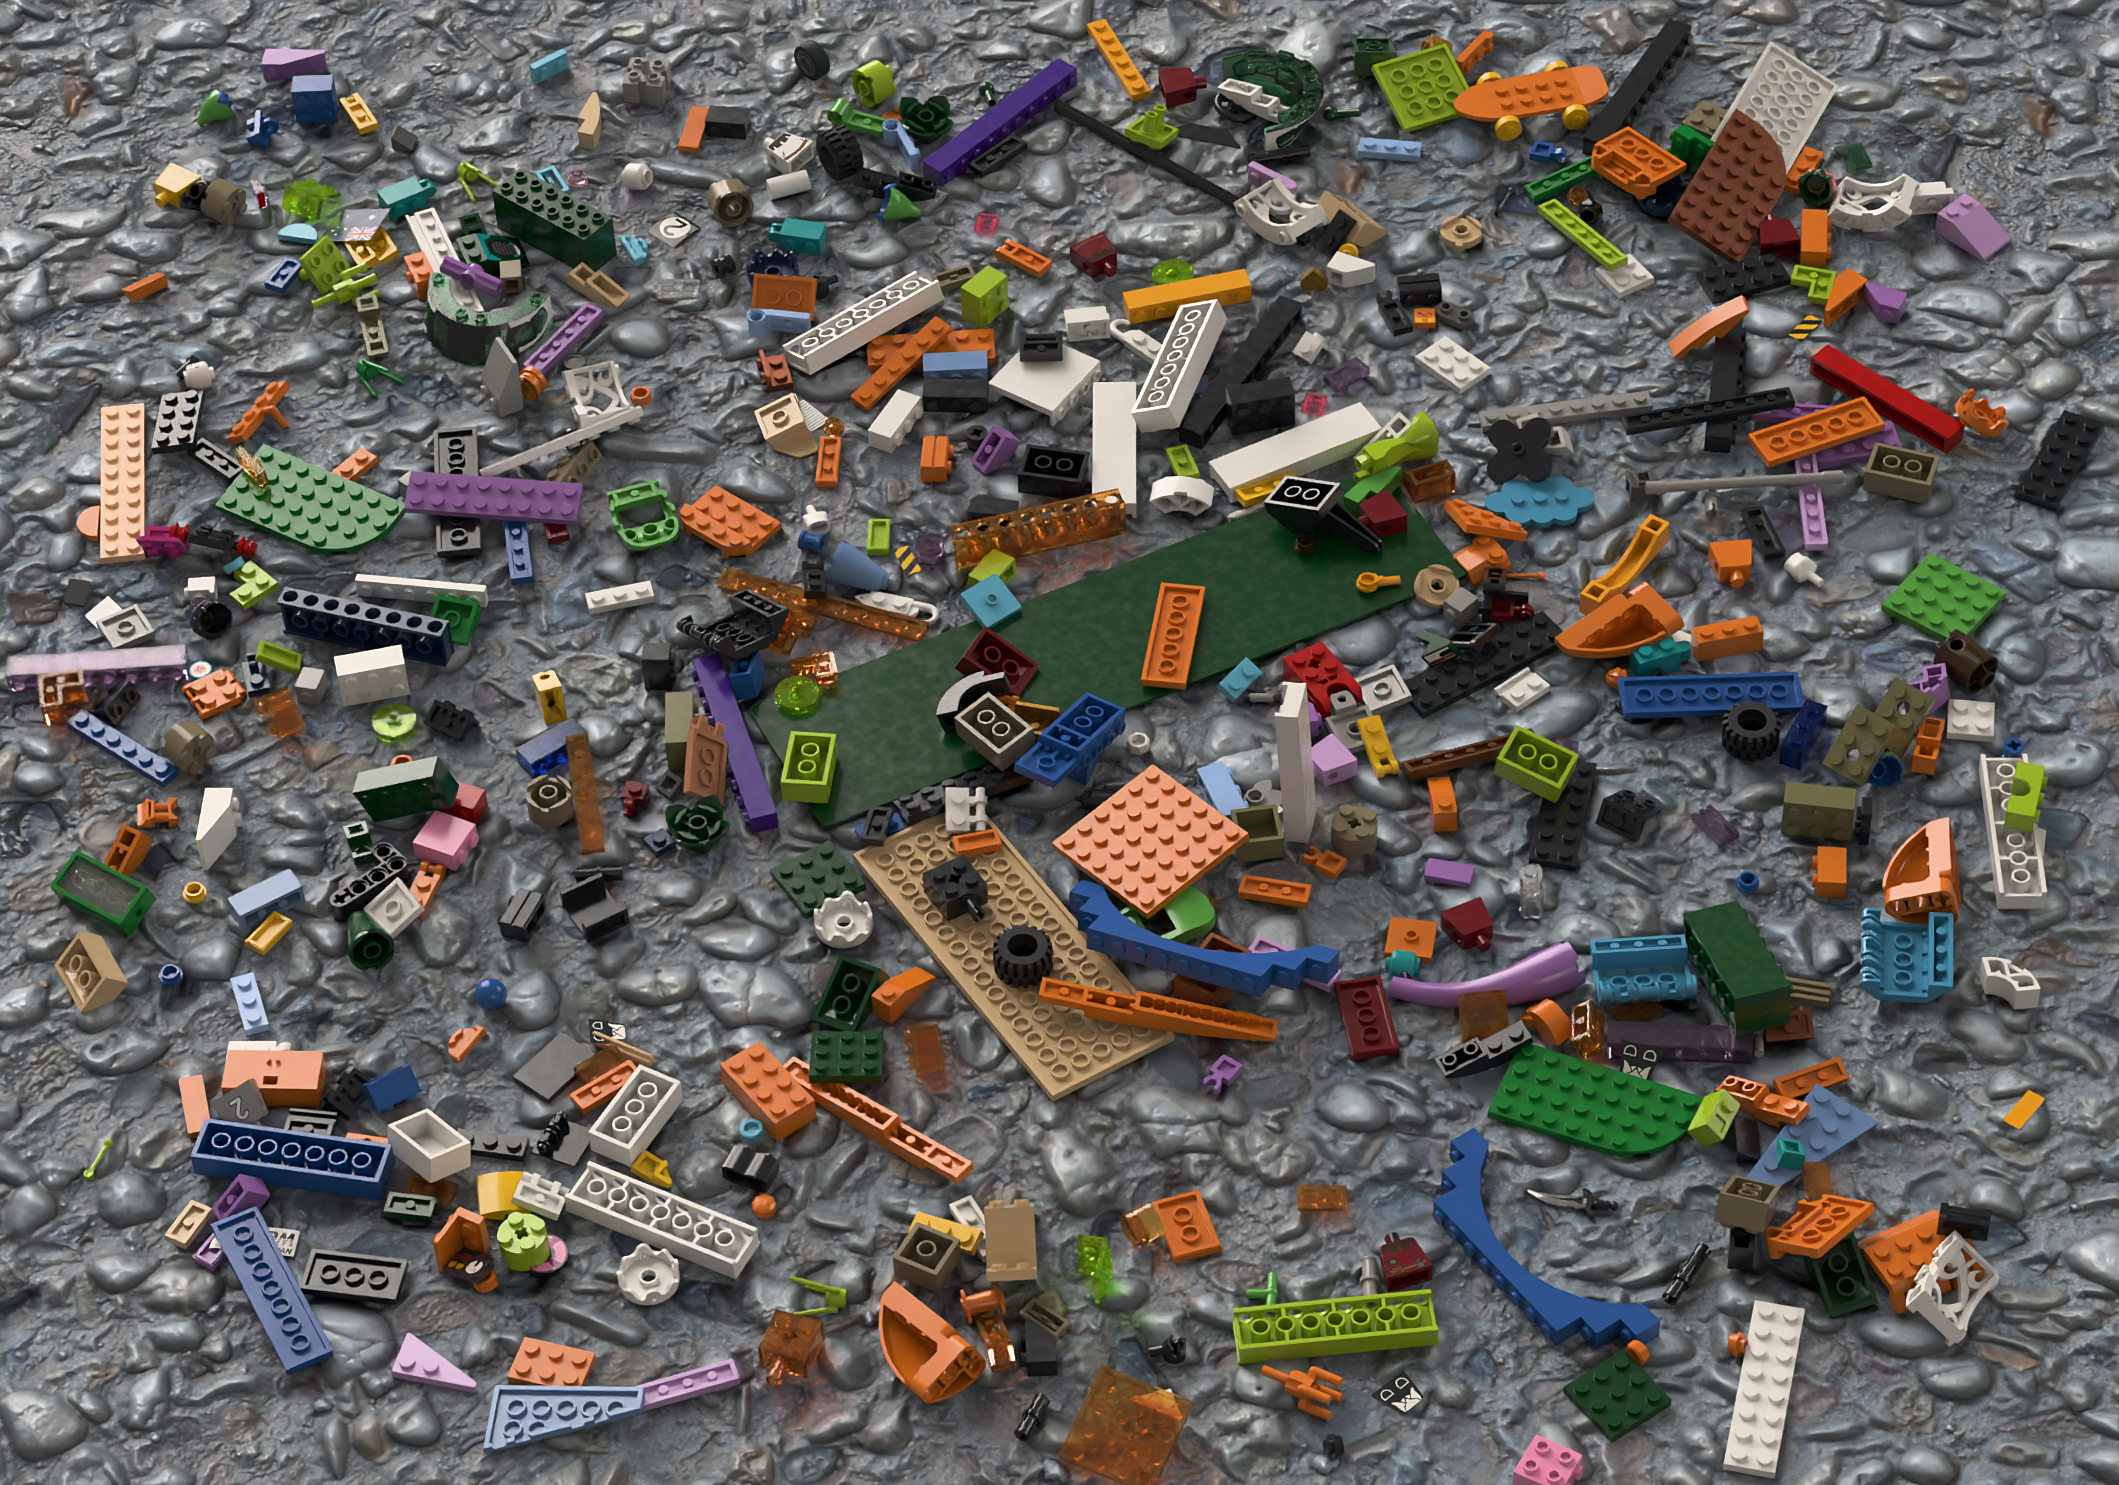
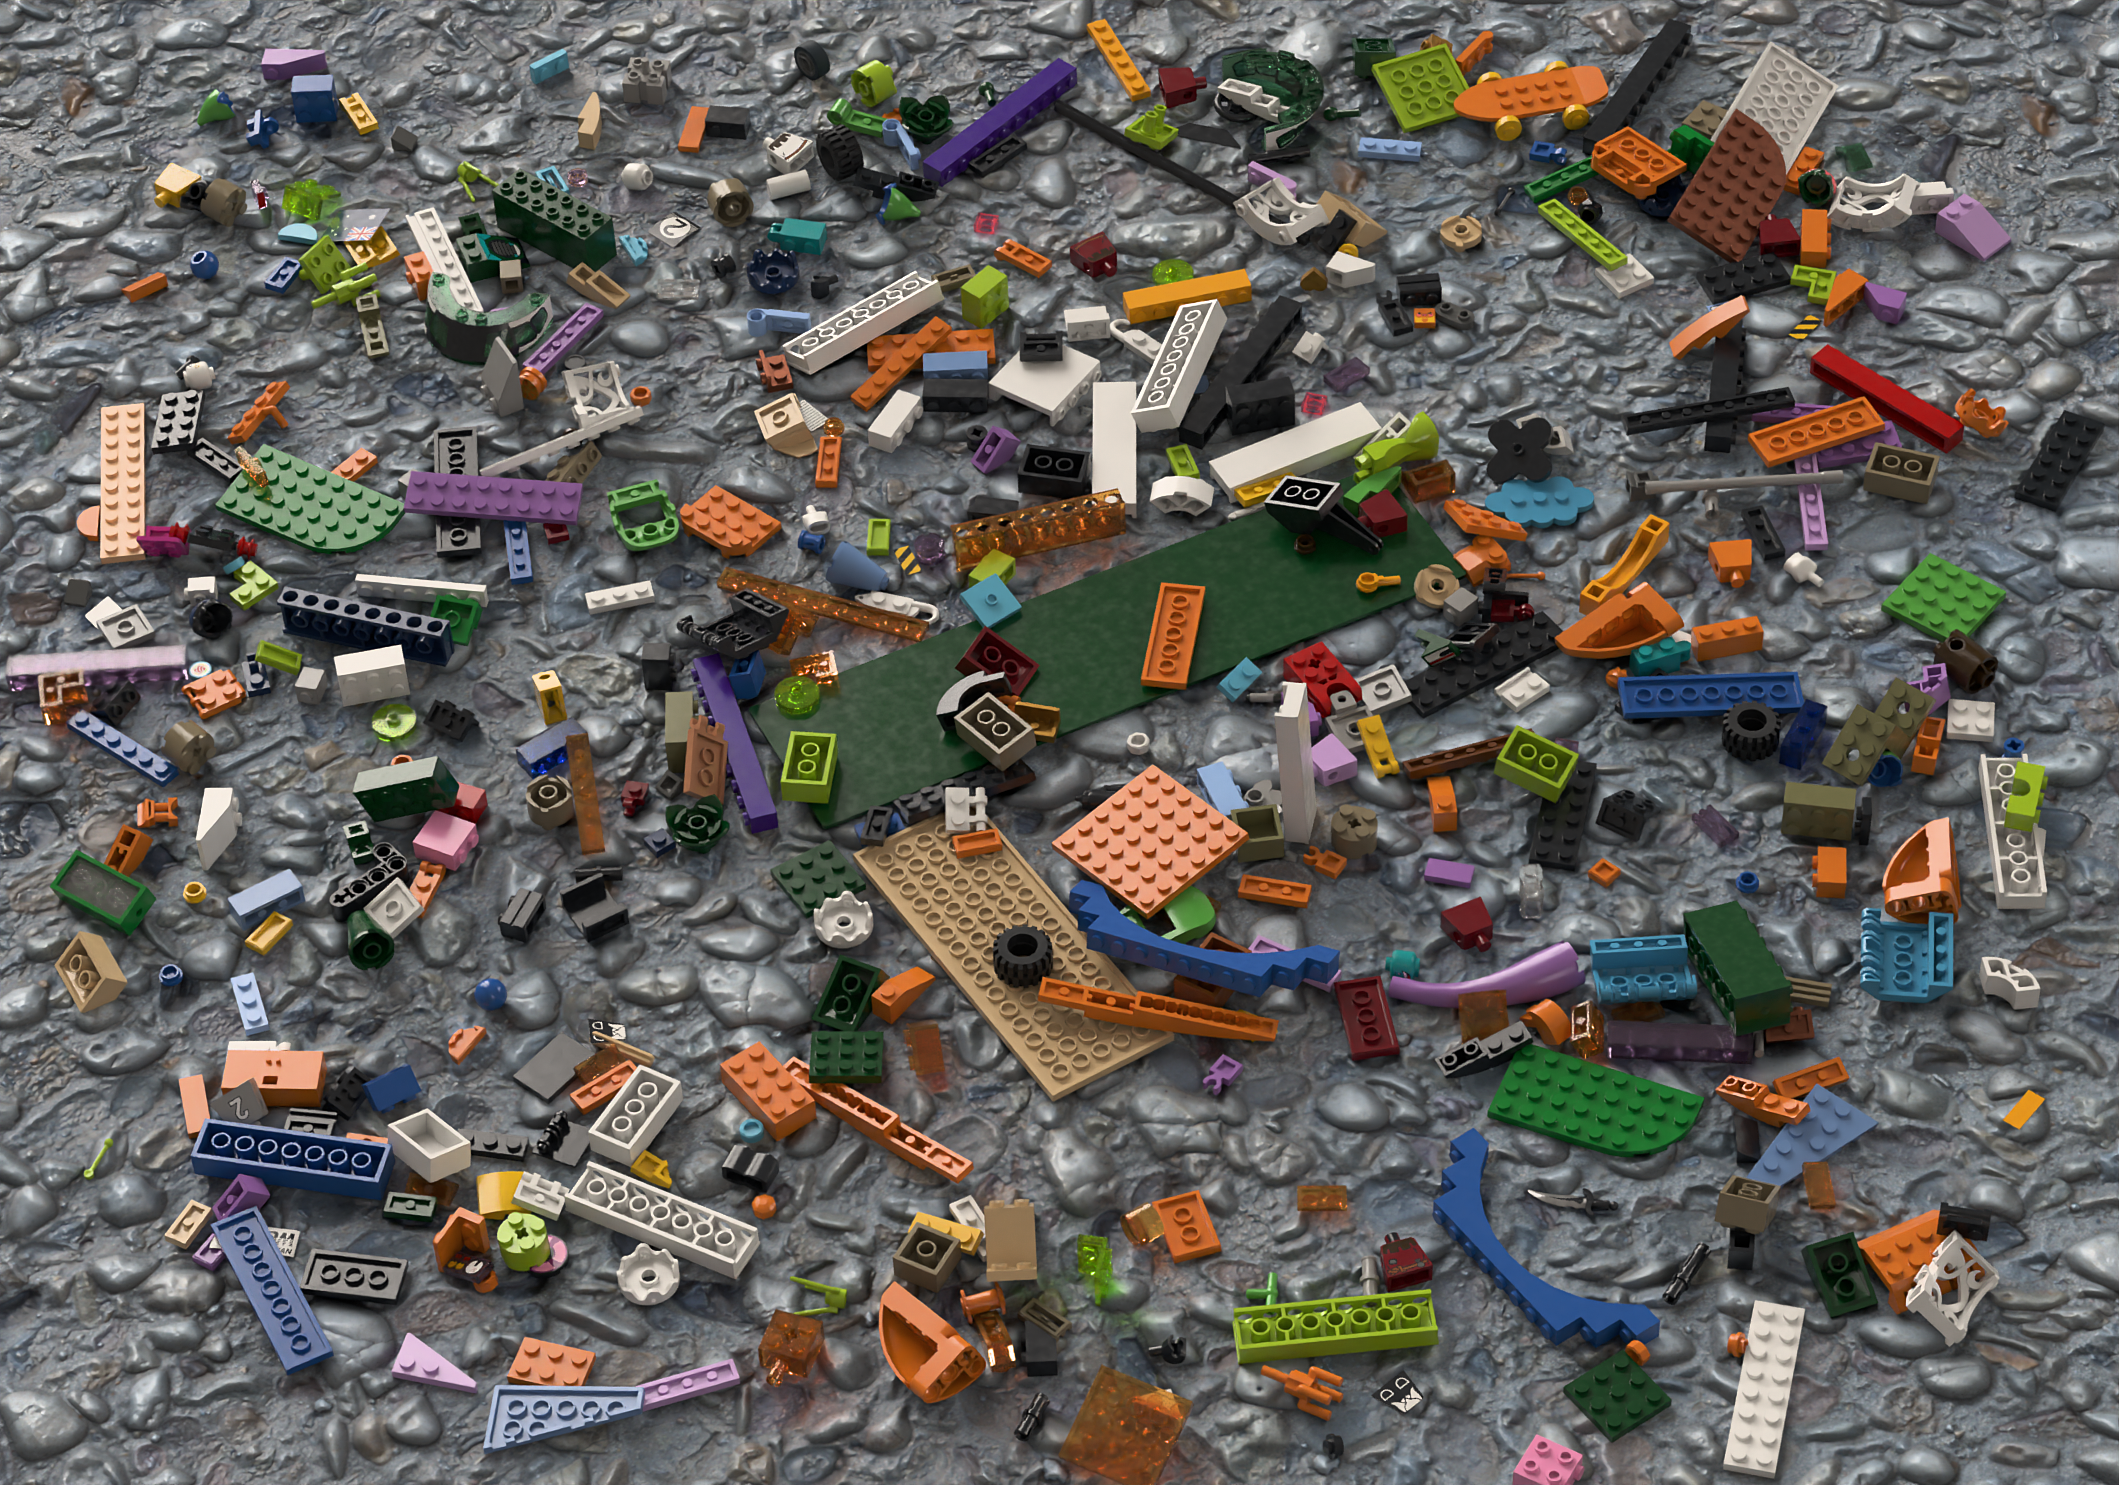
(204, 264): none -> blue piece
(280, 710): clear orange brick -> none
(369, 370): green plant -> none
(405, 196): teal brick -> none
(471, 276): medium lavender piece -> none
(784, 293): orange plate -> none
(813, 580): black plate -> none
(935, 459): orange brick -> none
(956, 889): black brick -> none
(1073, 742): blue wedge -> none
(1411, 936): orange plate -> none
(1452, 365): white plate -> none
(1573, 409): light grey plate -> none
(1604, 872): none -> orange tile
(1638, 1059): black sticker -> none
(1713, 1118): lime brick -> none
(1790, 1154): teal slope -> none
(1817, 1226): orange plate -> none

